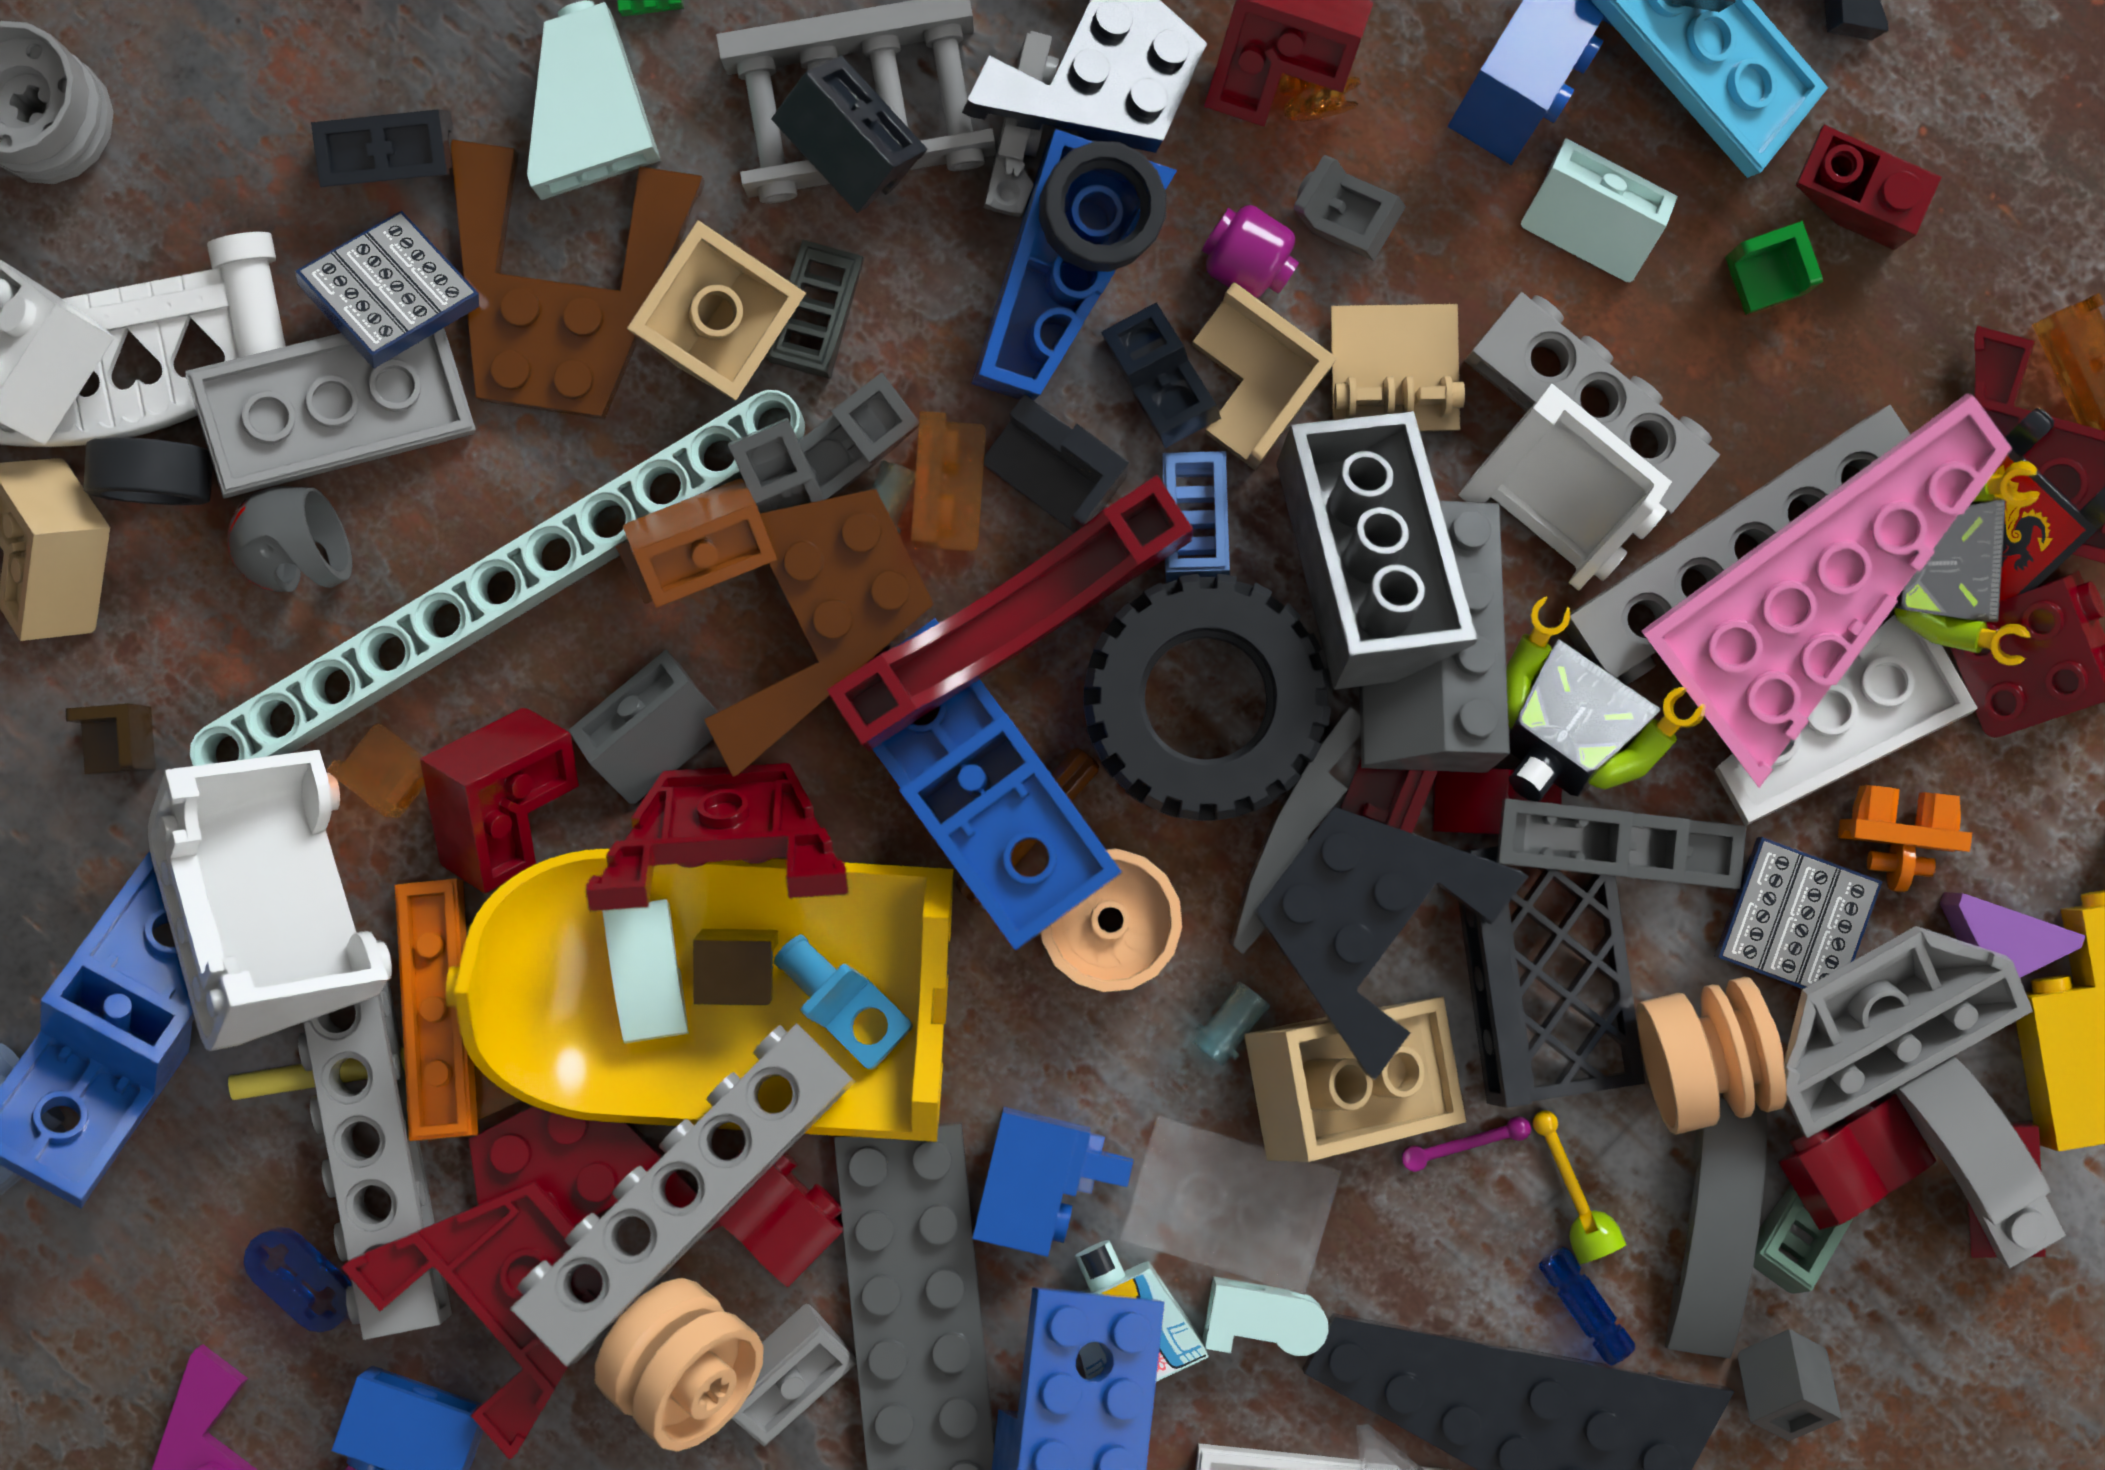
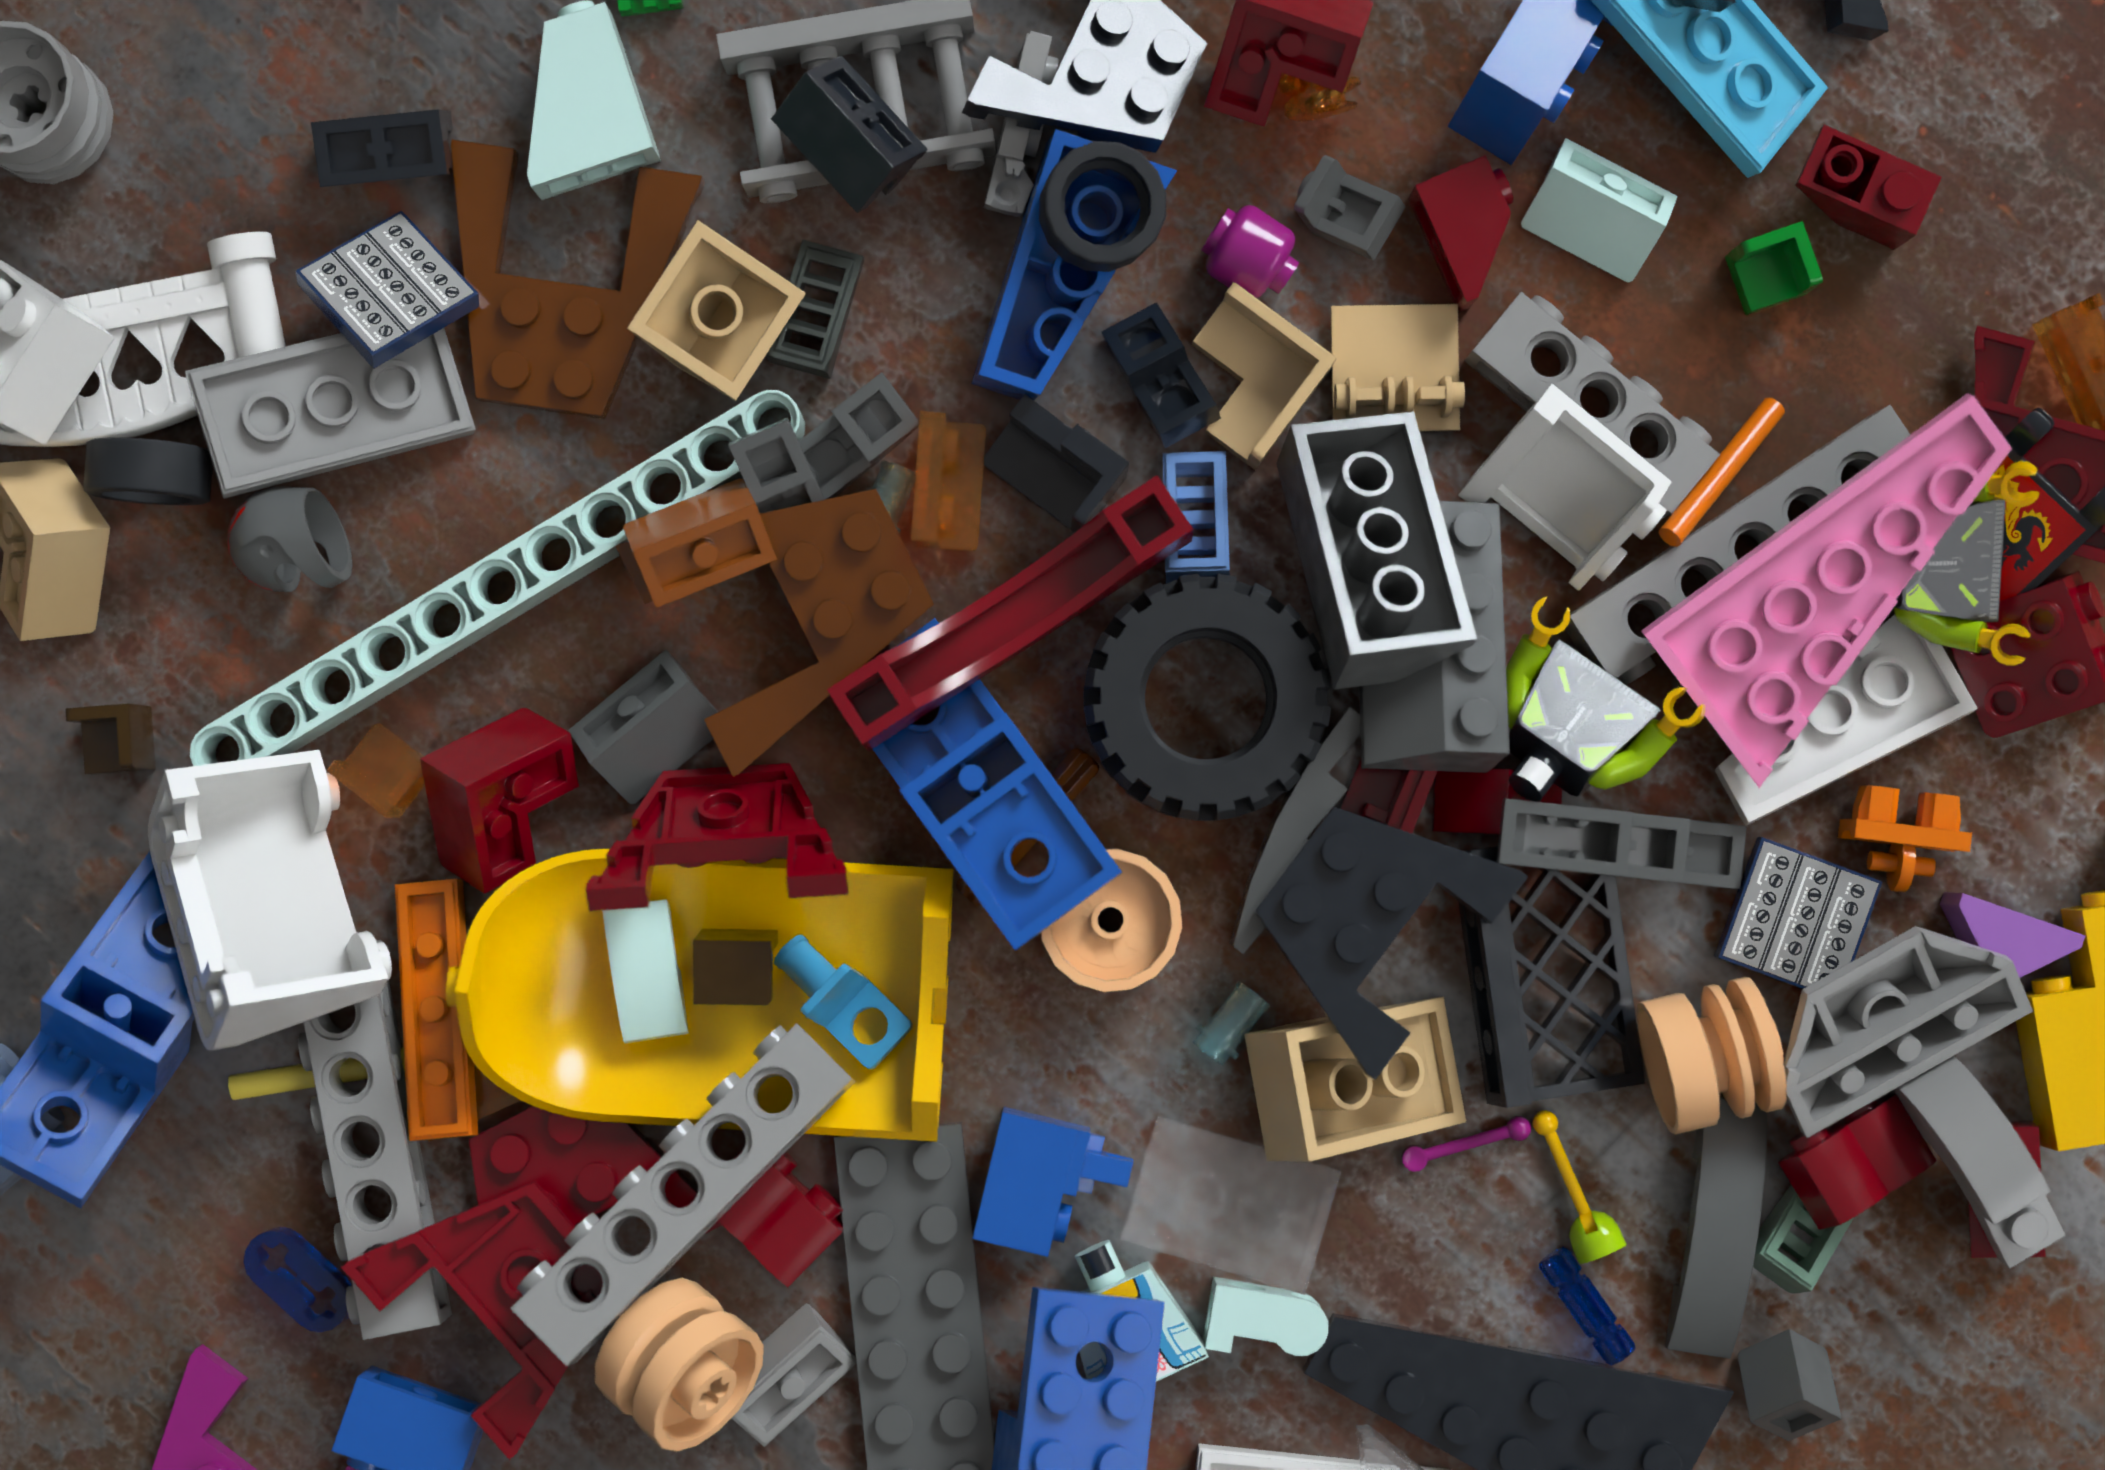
(1463, 224): none -> dark red slope
(1721, 472): none -> orange bar

